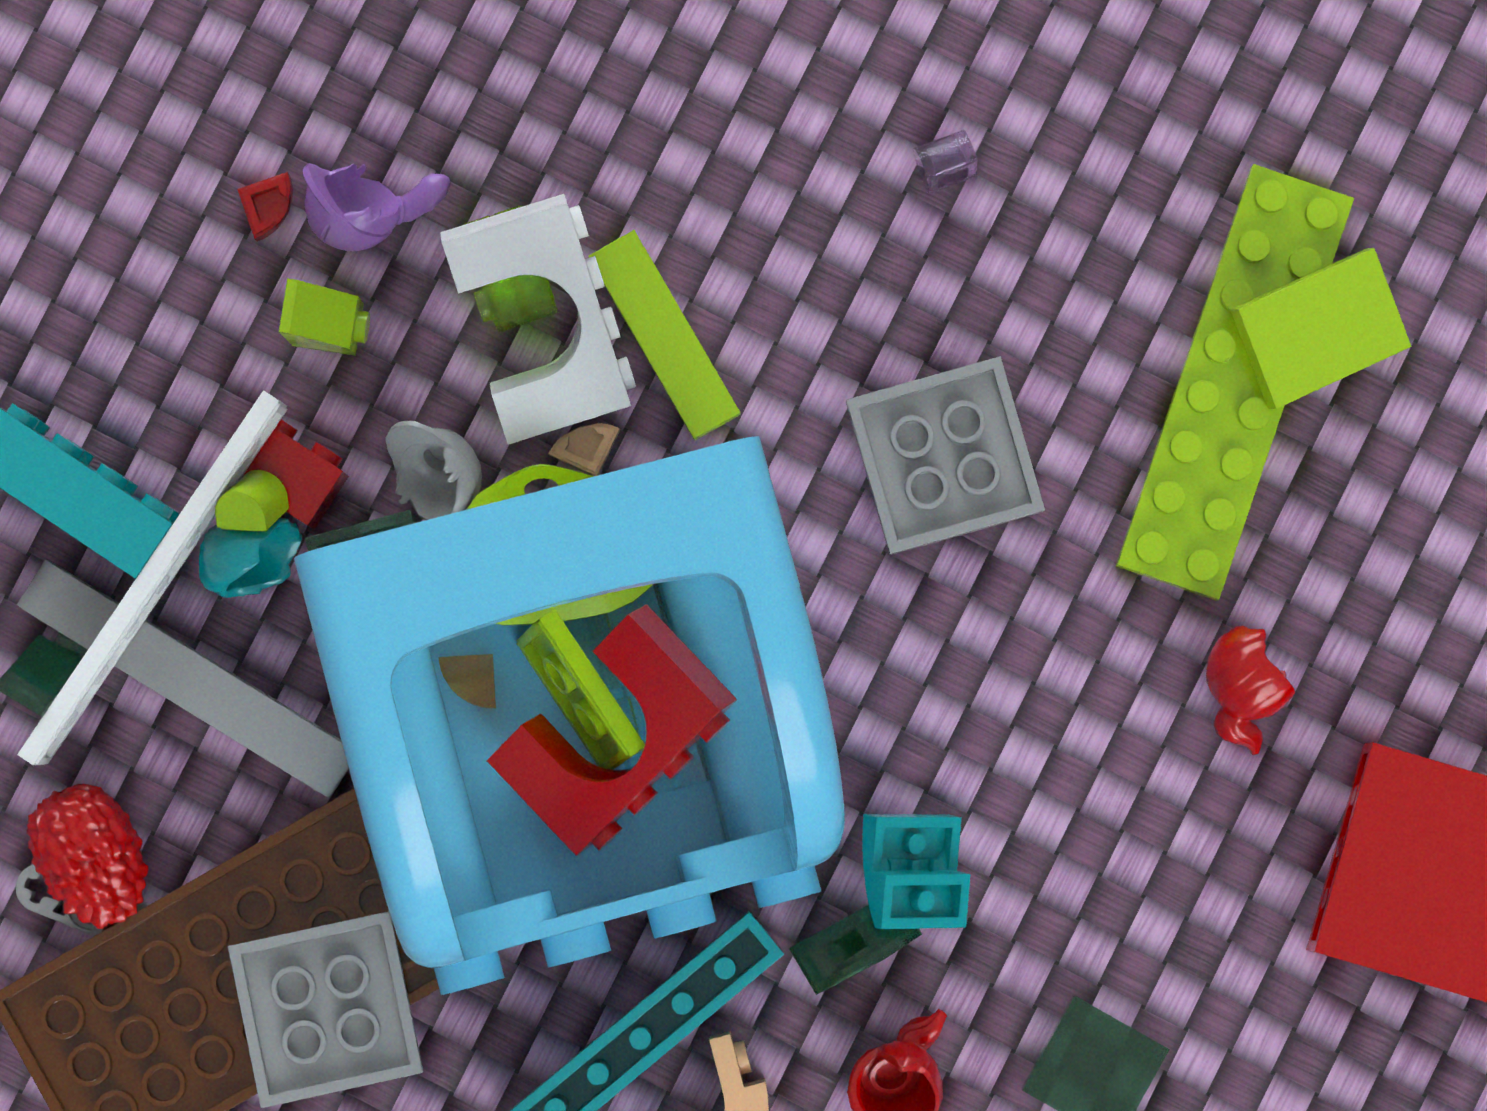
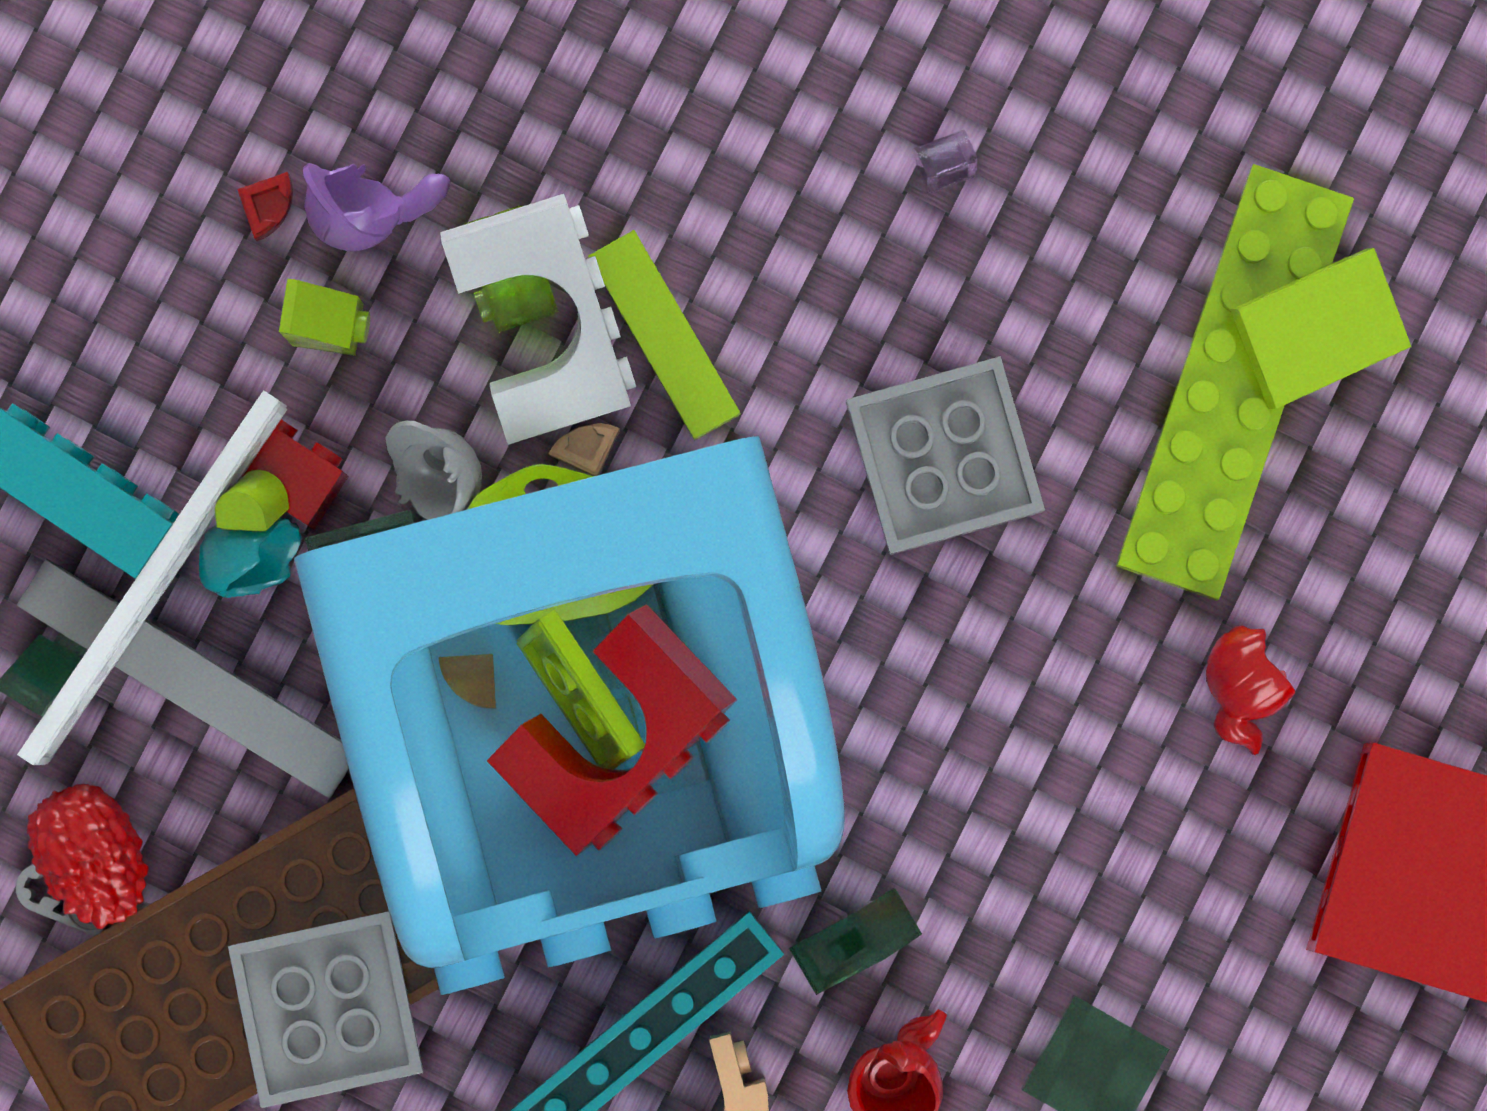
(914, 871): teal slope -> none

